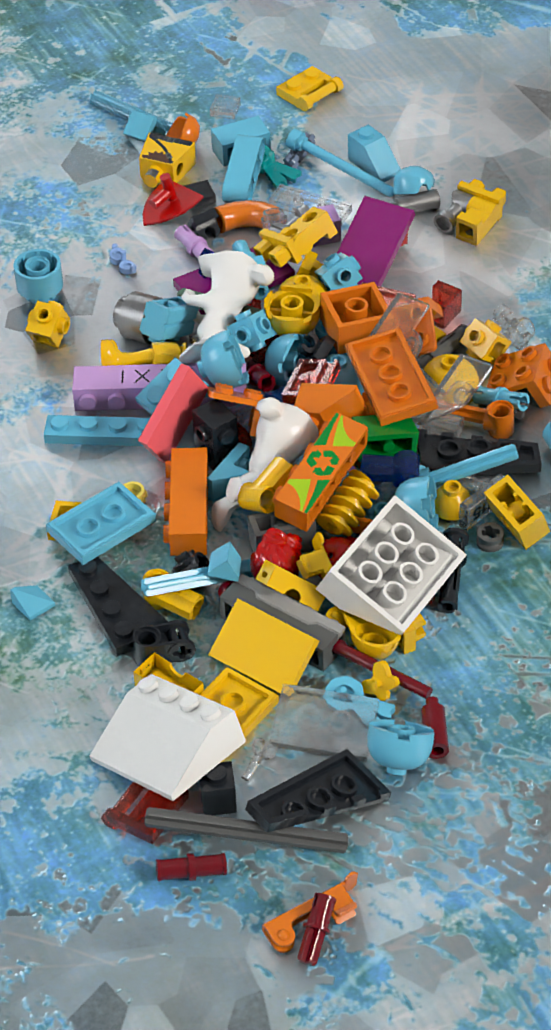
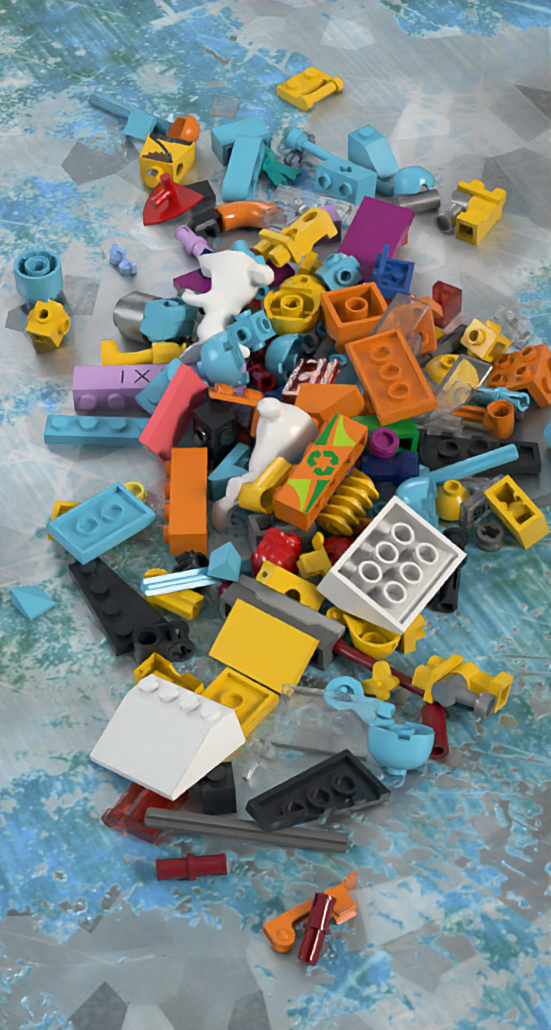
(345, 180): none -> medium azure brick
(383, 442): none -> magenta tile
(392, 274): none -> blue bracket
(462, 682): none -> yellow hips

